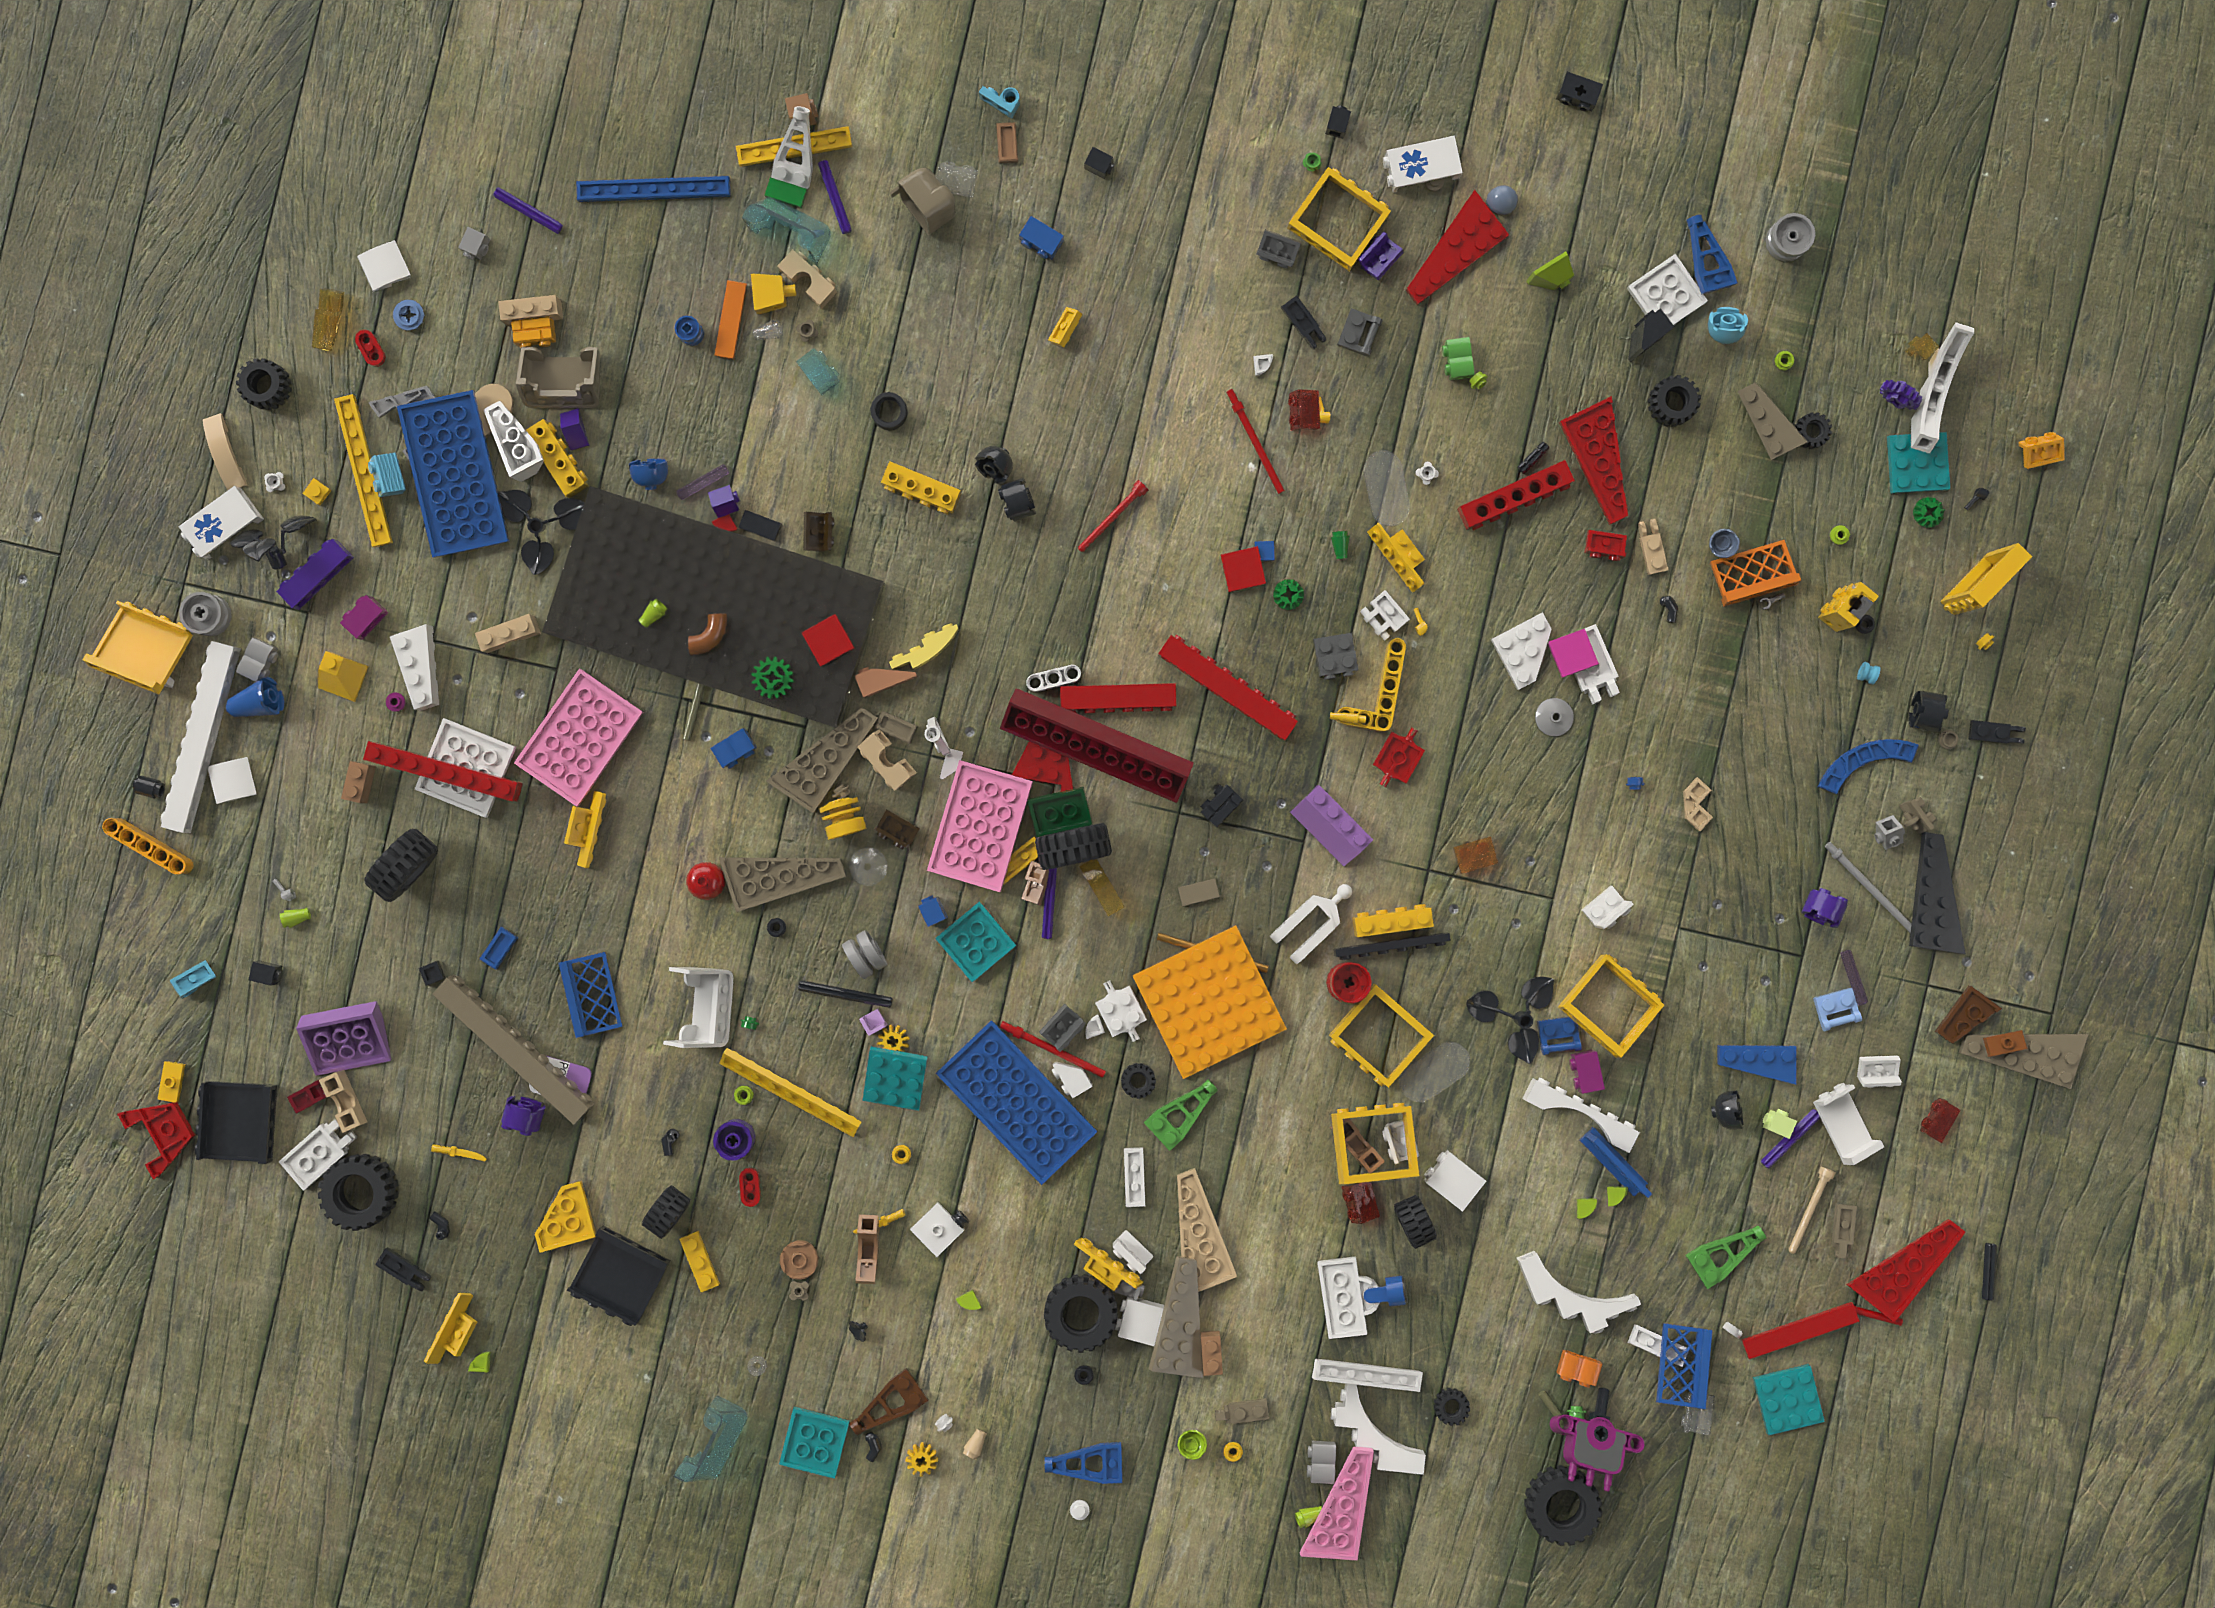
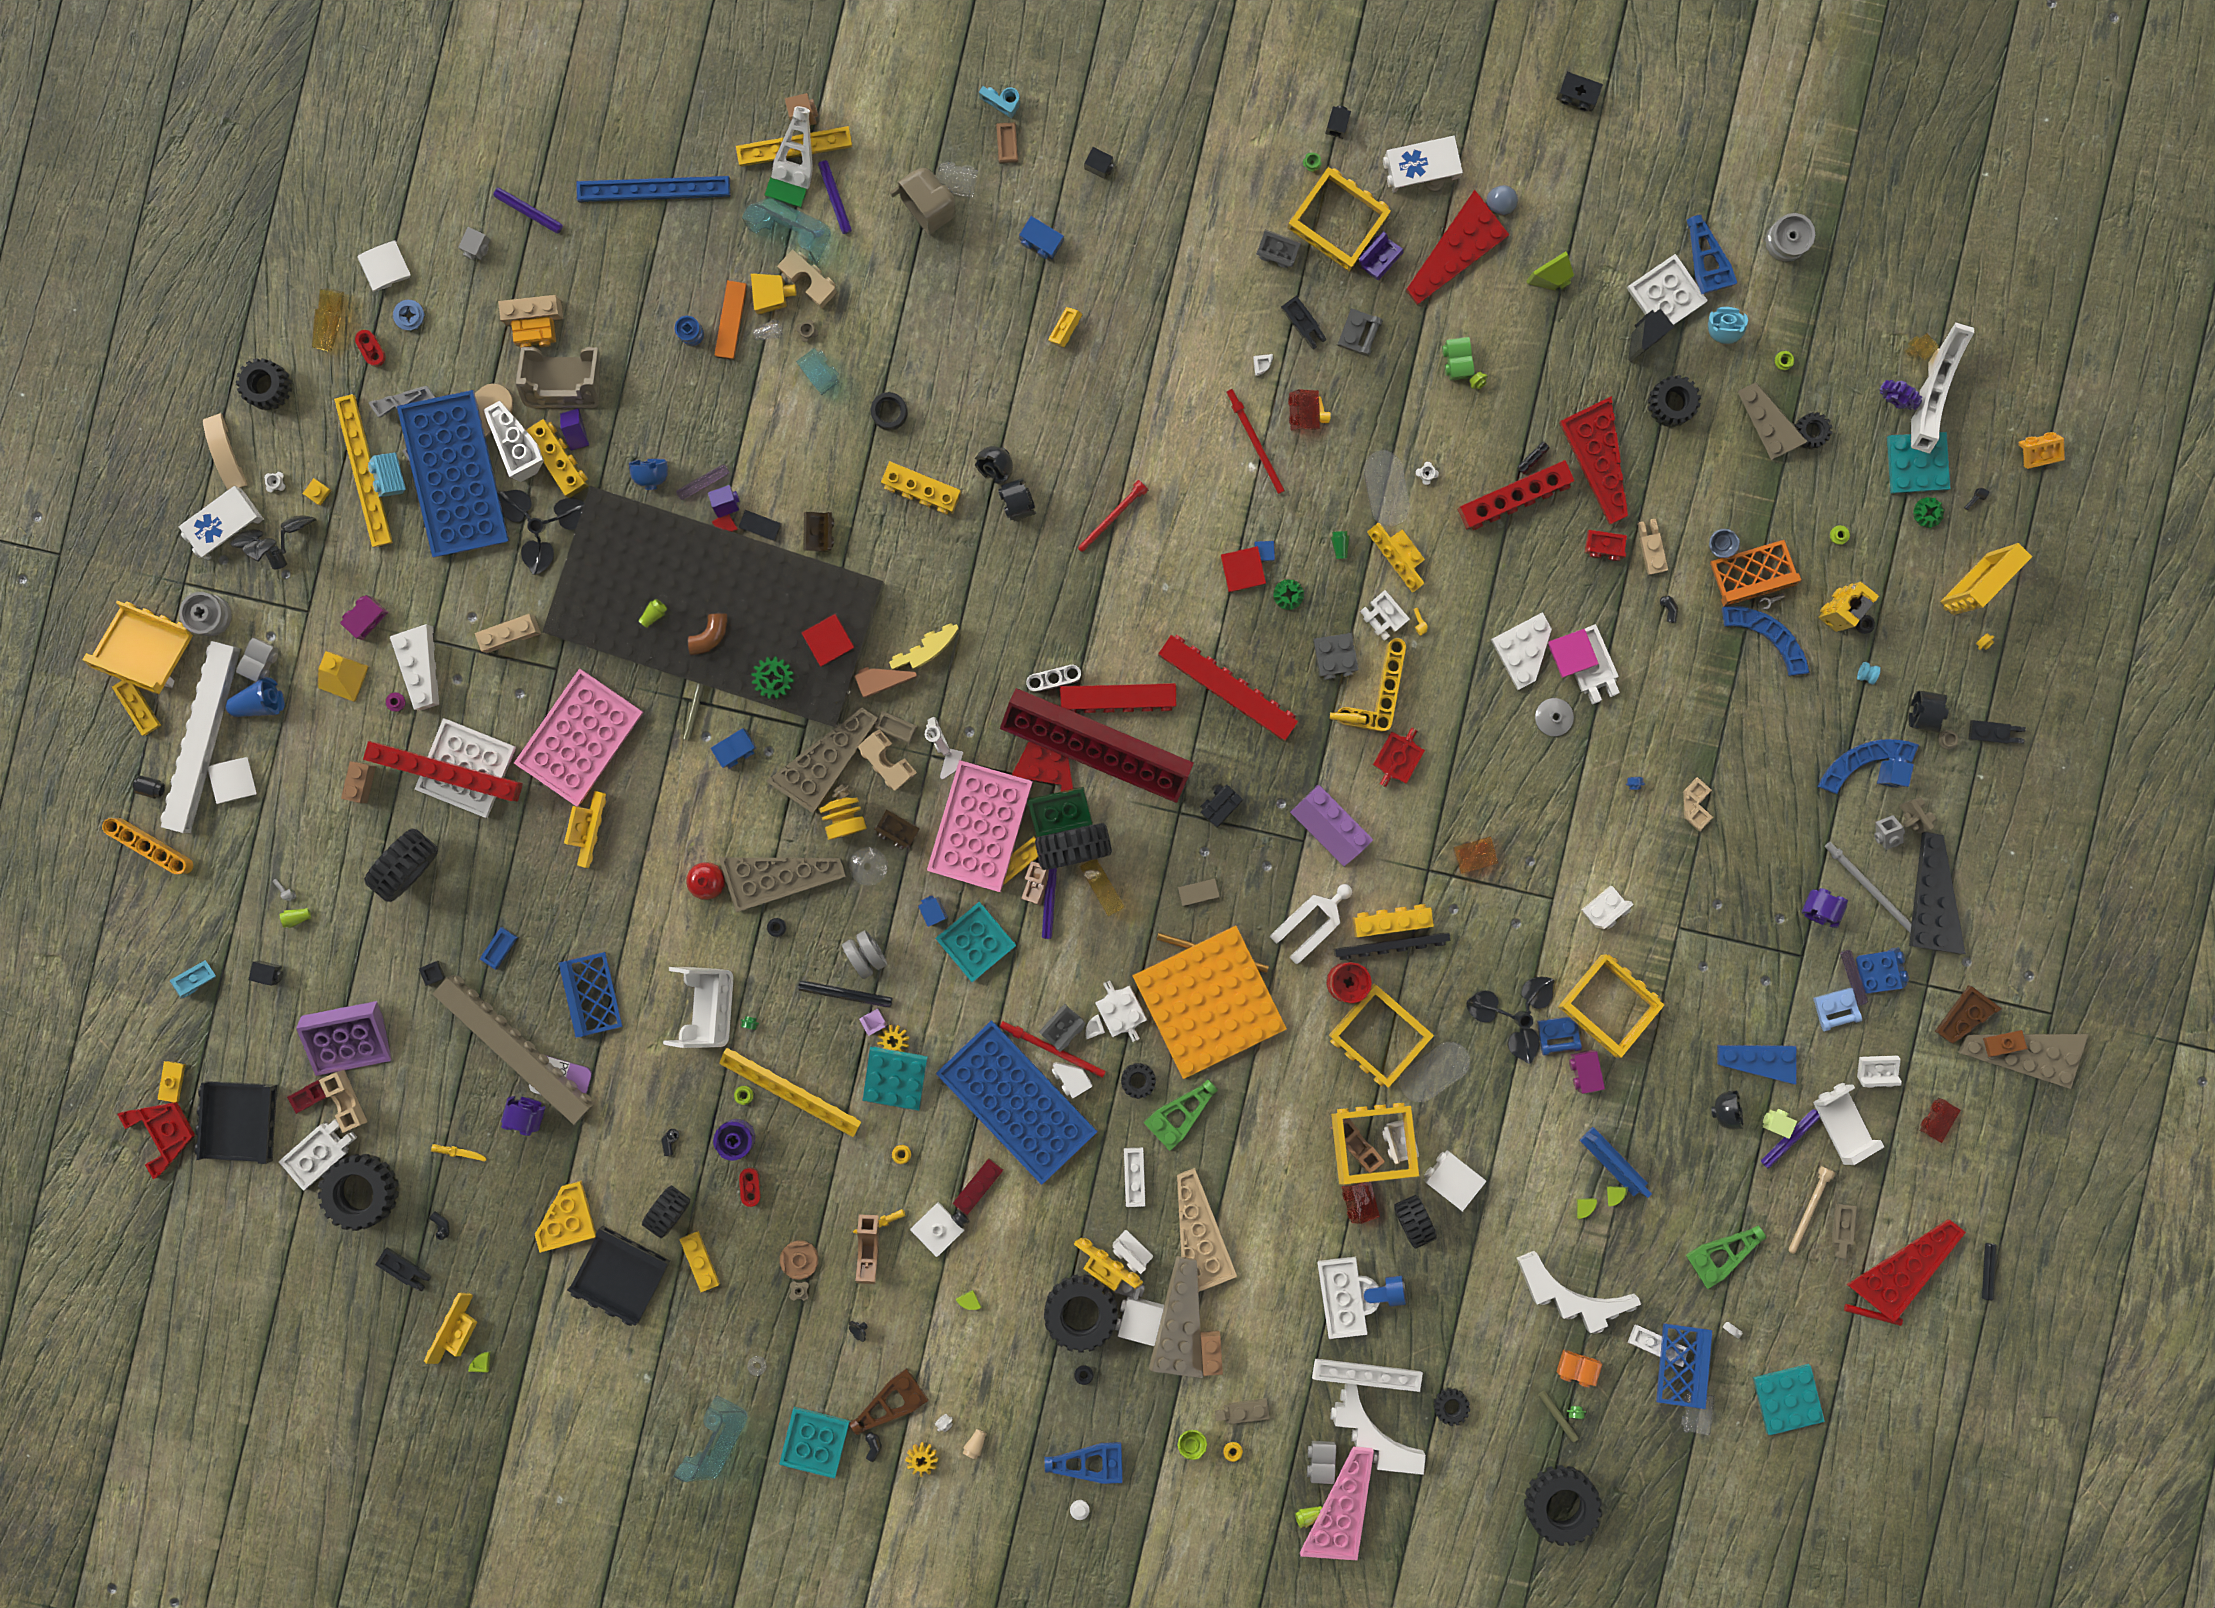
(136, 707): none -> yellow plate
(314, 574): dark purple brick -> none
(977, 1186): none -> dark red plate
(1545, 1097): white arch -> none
(1595, 1452): piece -> none
(1773, 631): none -> blue tile
(1800, 1330): red tile -> none
(1882, 971): none -> blue bracket
(1895, 772): none -> blue brick

